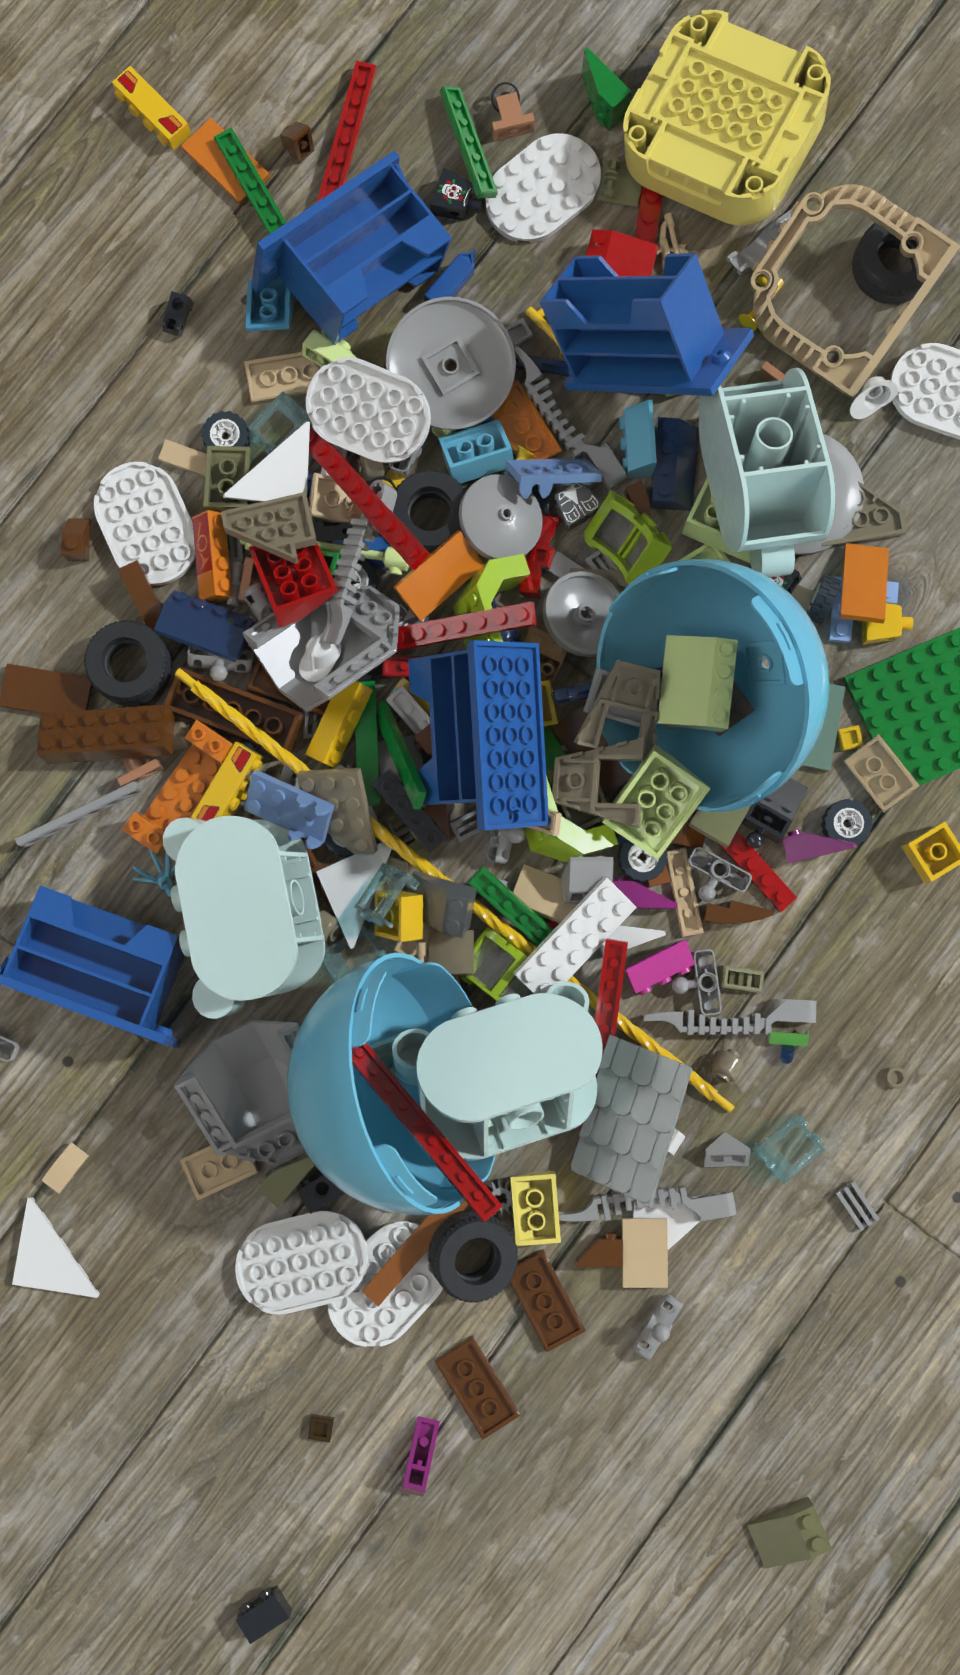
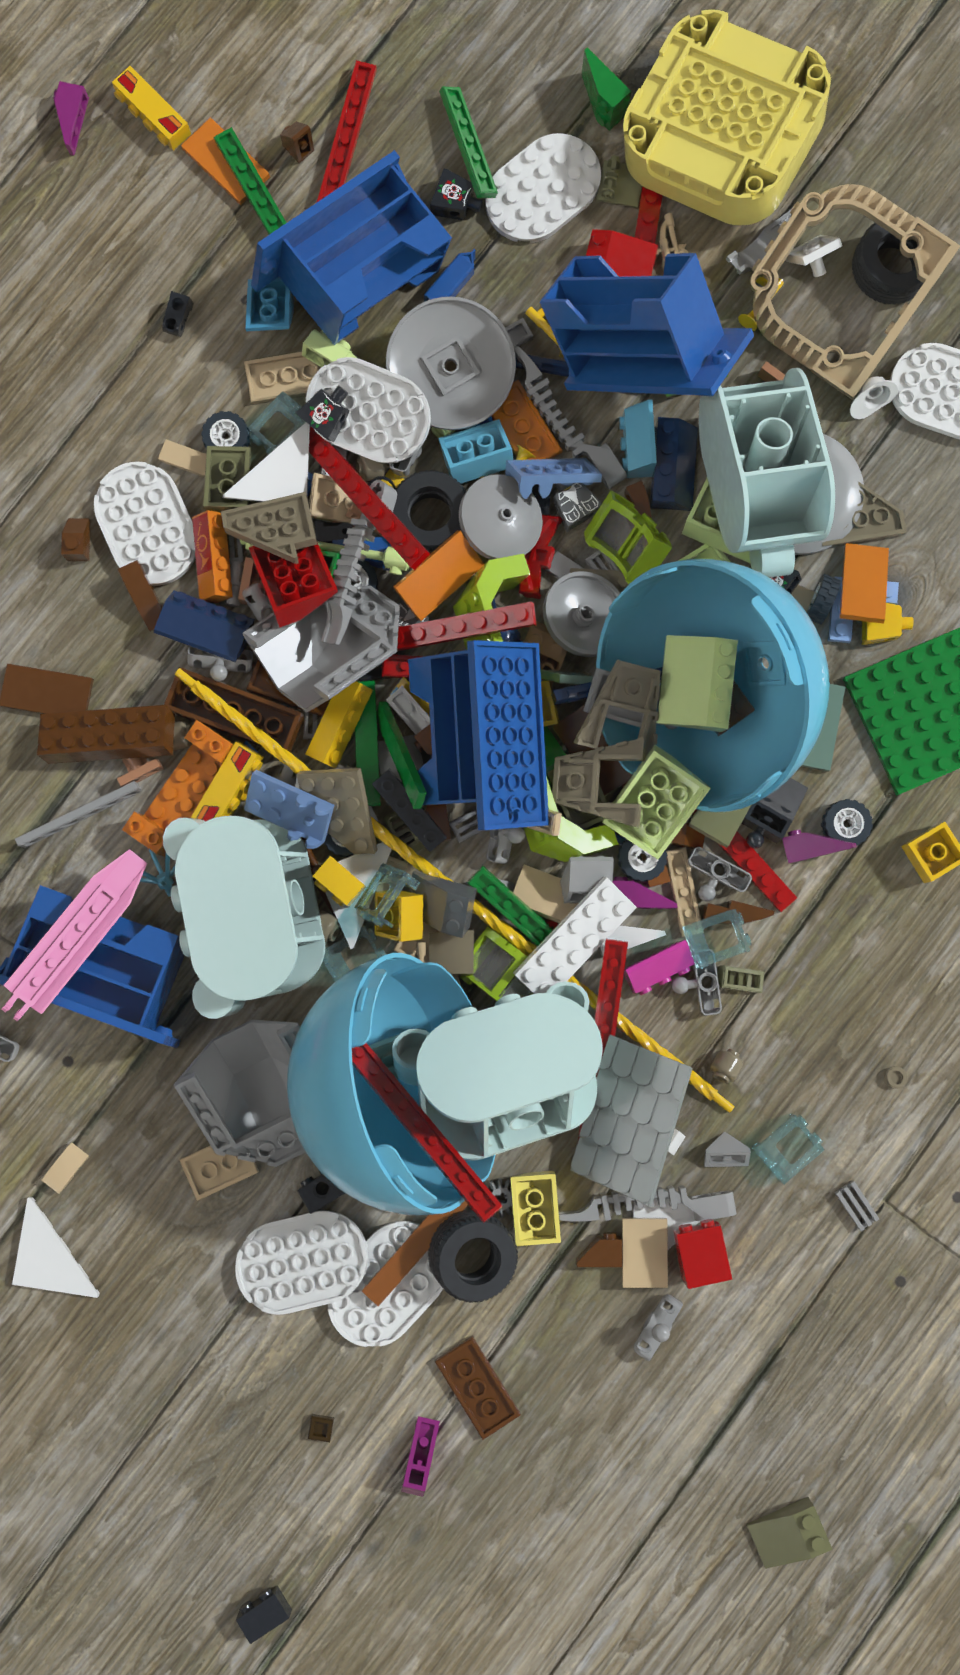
(71, 106): none -> magenta slope
(75, 934): none -> bright pink hinge
(107, 643): black tyre -> none
(280, 1183): olive slope -> none
(318, 659): white piece -> none
(326, 412): none -> black torso
(338, 881): none -> yellow brick
(512, 120): nougat piece -> none
(545, 1301): reddish brown tile -> none
(565, 677): none -> sand green tile
(698, 944): none -> clear light blue window
(702, 1254): none -> red slope
(784, 1010): light grey piece -> none
(787, 1041): bright green piece -> none
(813, 251): none -> white tile
(850, 738): yellow tile -> none
(881, 773): tan tile -> none

